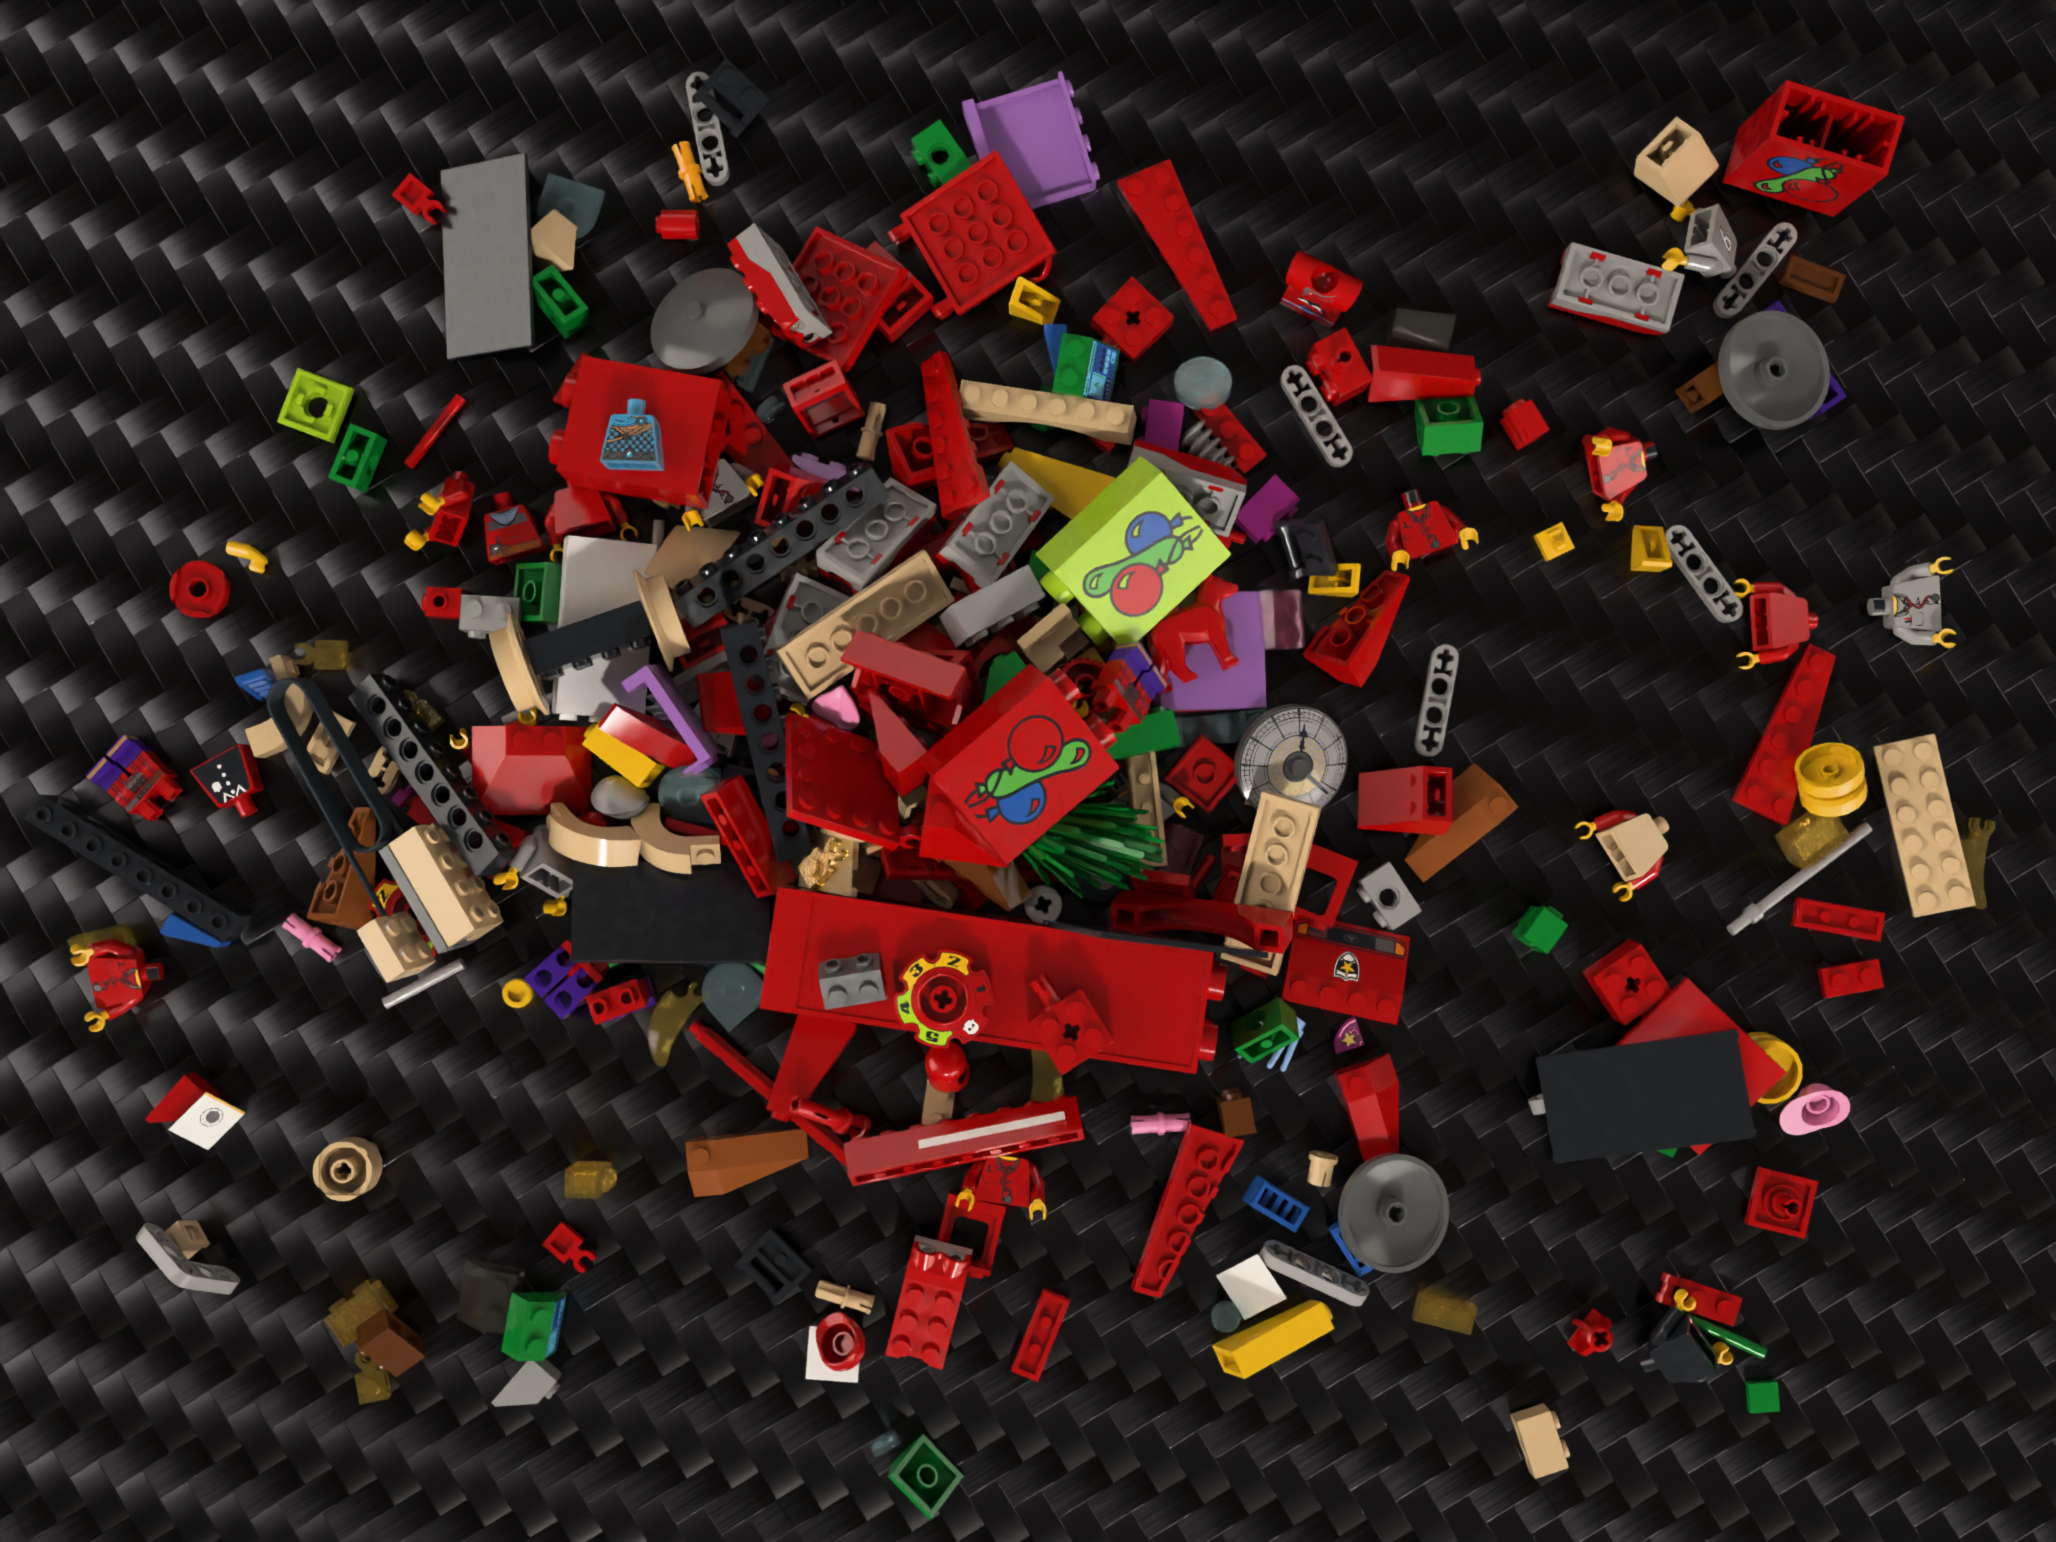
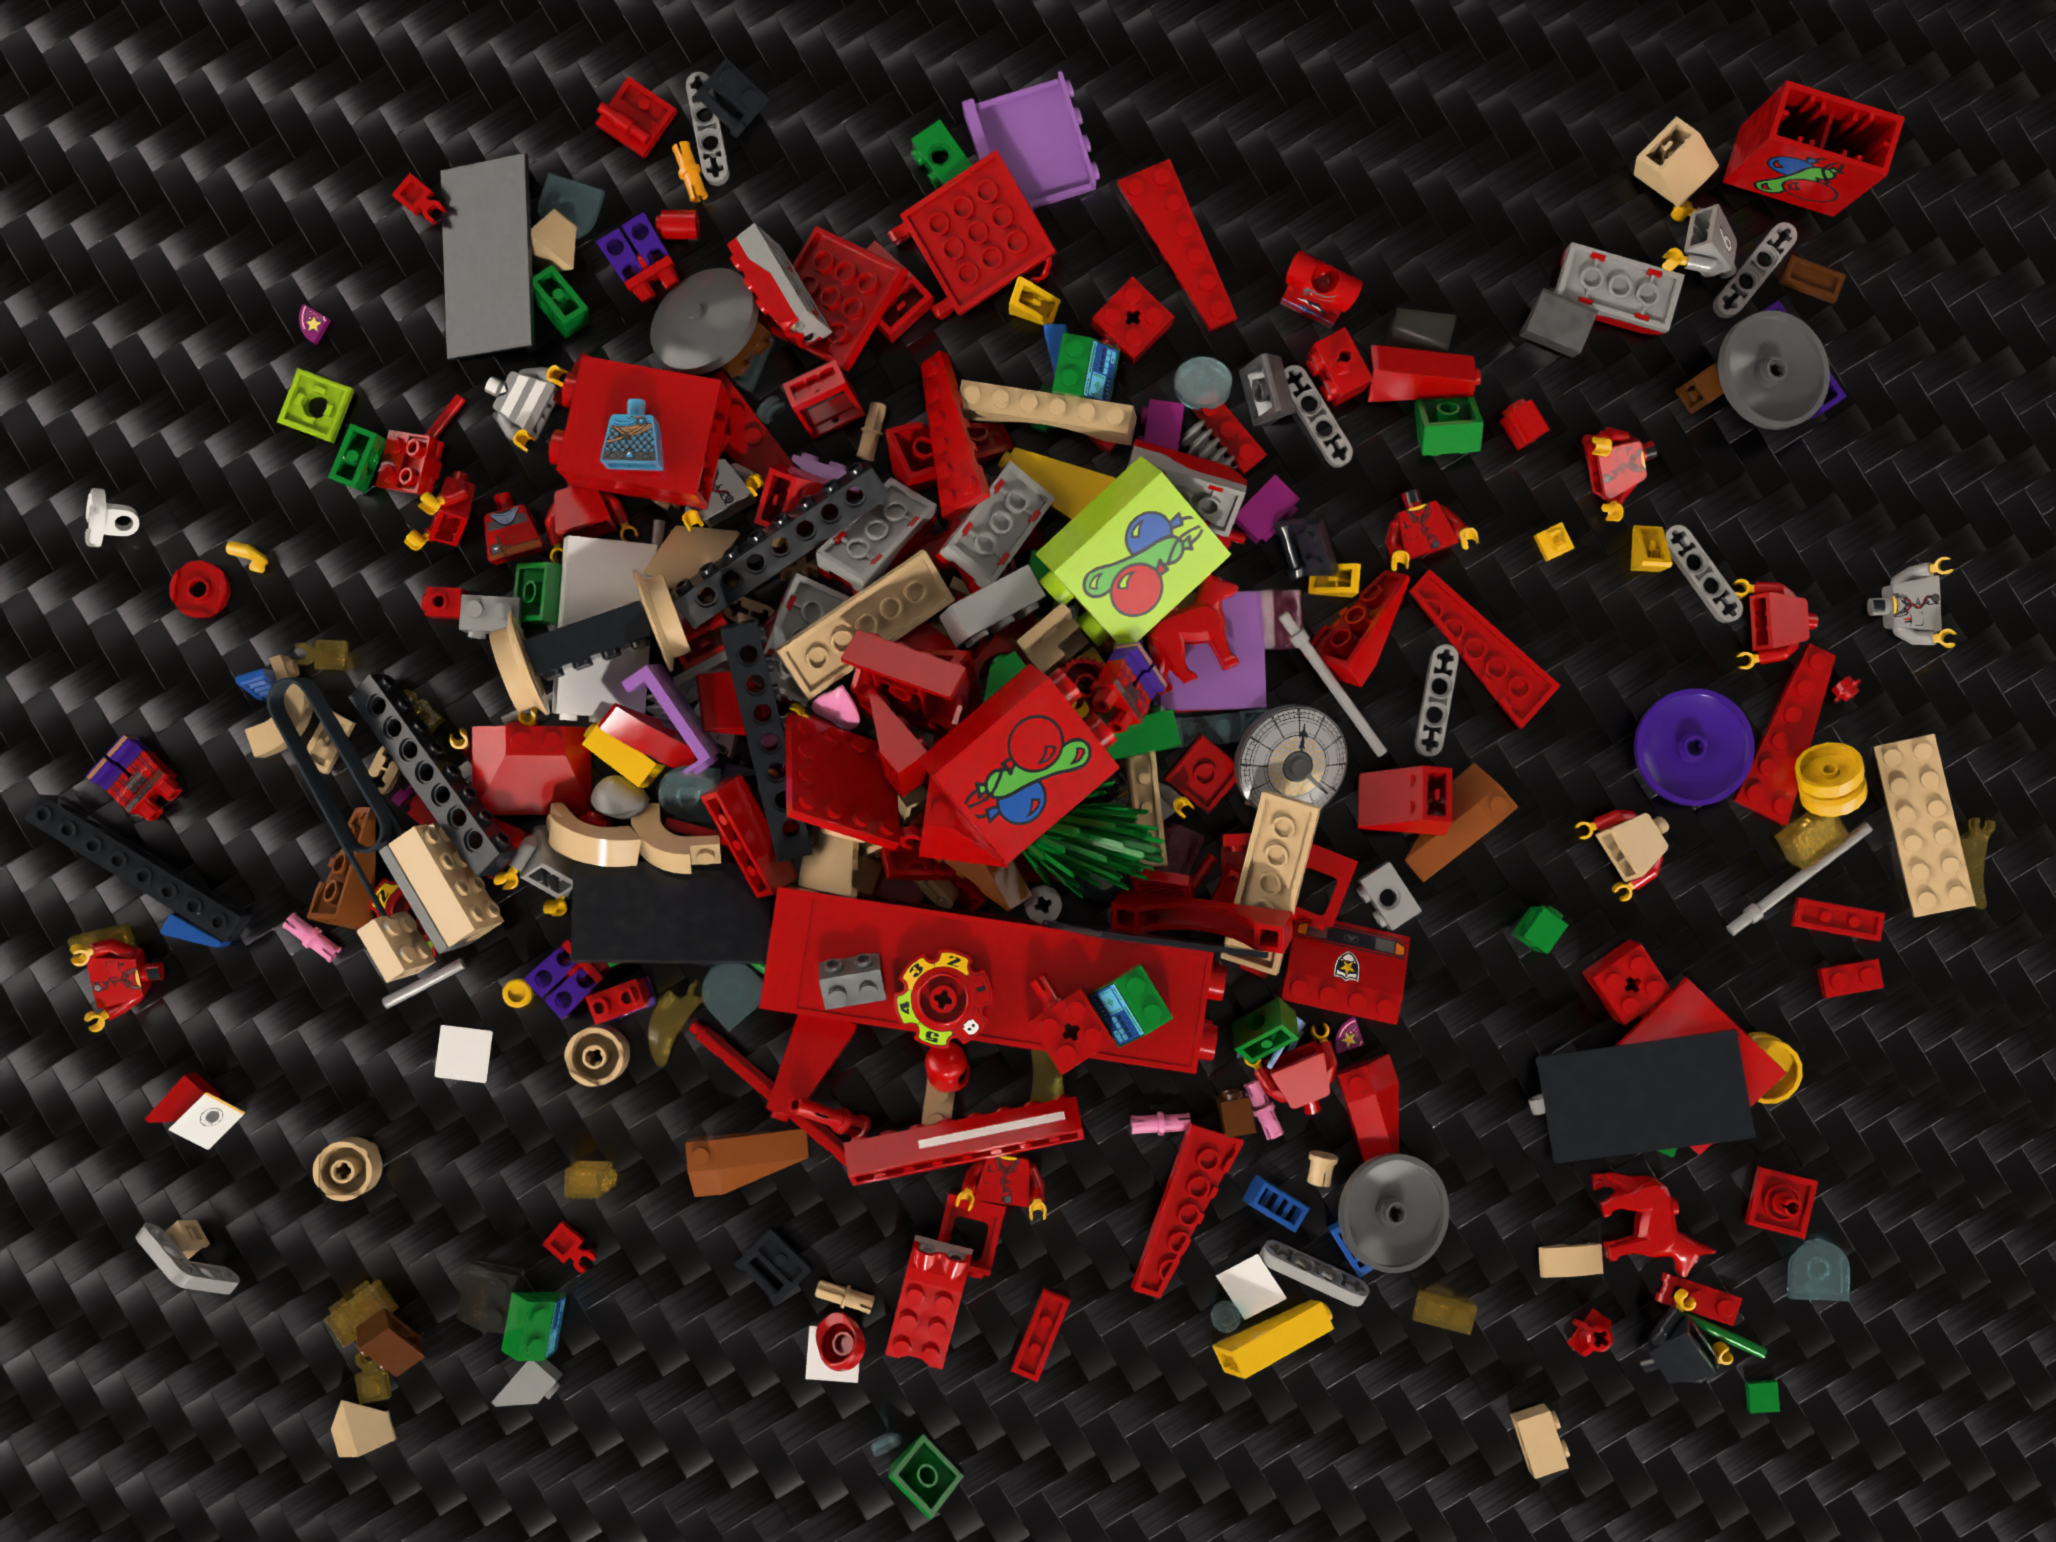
(103, 516): none -> white tile
(231, 779): torso -> none
(312, 324): none -> magenta tile
(360, 1429): none -> tan slope
(410, 463): none -> red plate
(463, 1054): none -> white sticker
(525, 401): none -> torso
(582, 1062): none -> tan brick
(635, 117): none -> red plate
(647, 265): none -> dark purple hips
(820, 863): clear yellow plate -> none
(1130, 1006): none -> slope
(1263, 1110): none -> bright pink pin
(1266, 389): none -> flat silver slope
(1300, 1074): none -> torso
(1301, 639): none -> light grey bar
(1497, 662): none -> red wing
(1559, 323): none -> flat silver slope
(1570, 1260): none -> tan slope
(1654, 1221): none -> red animal
(1694, 747): none -> dark purple dish
(1814, 1109): bright pink piece -> none
(1819, 1272): none -> clear light blue tile
(1846, 689): none -> red plate

